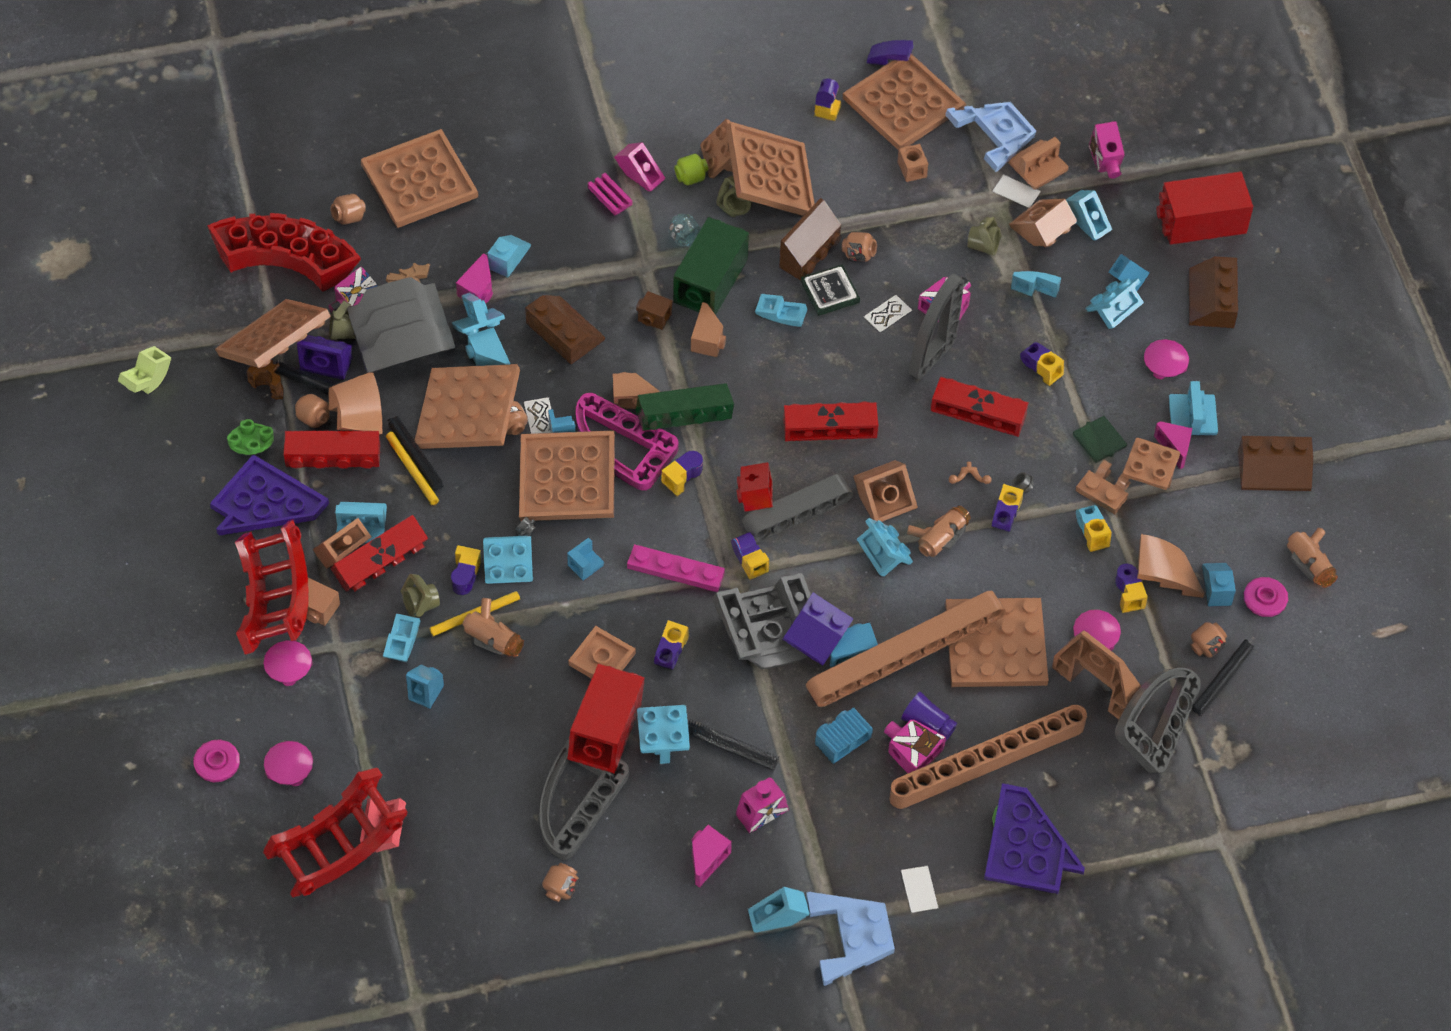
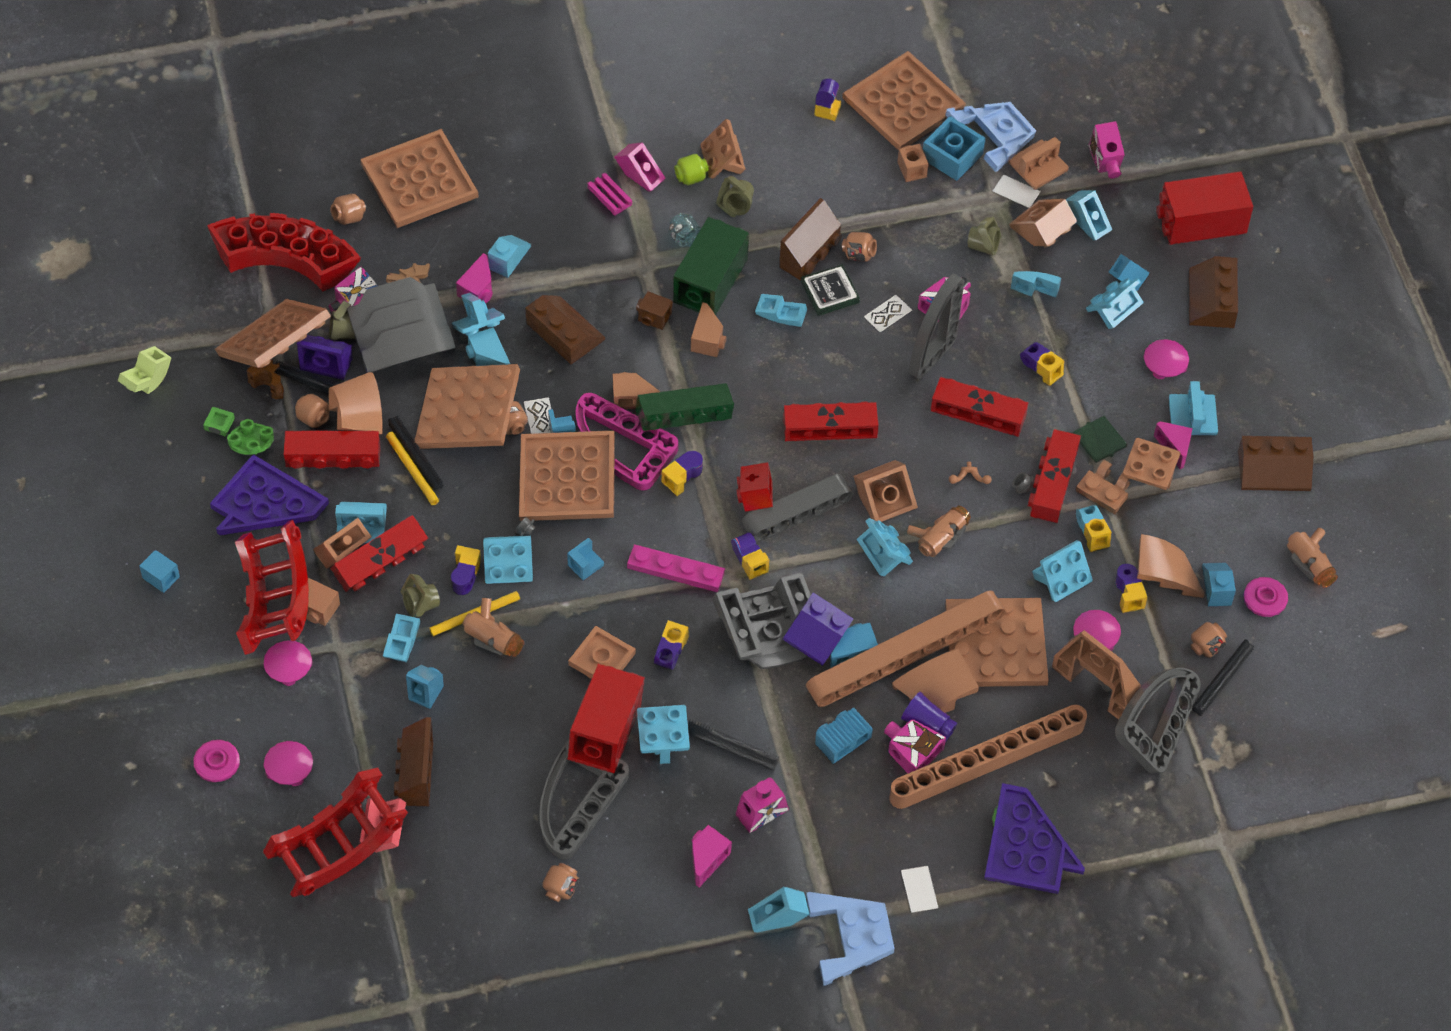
(159, 571): none -> dark azure panel
(219, 421): none -> bright green plate
(415, 763): none -> reddish brown slope
(770, 169): nougat plate -> none
(894, 50): dark purple slope -> none
(940, 680): none -> nougat slope
(953, 148): none -> dark azure brick
(1007, 507): leg -> none
(1055, 475): none -> red brick
(1064, 571): none -> medium azure bracket

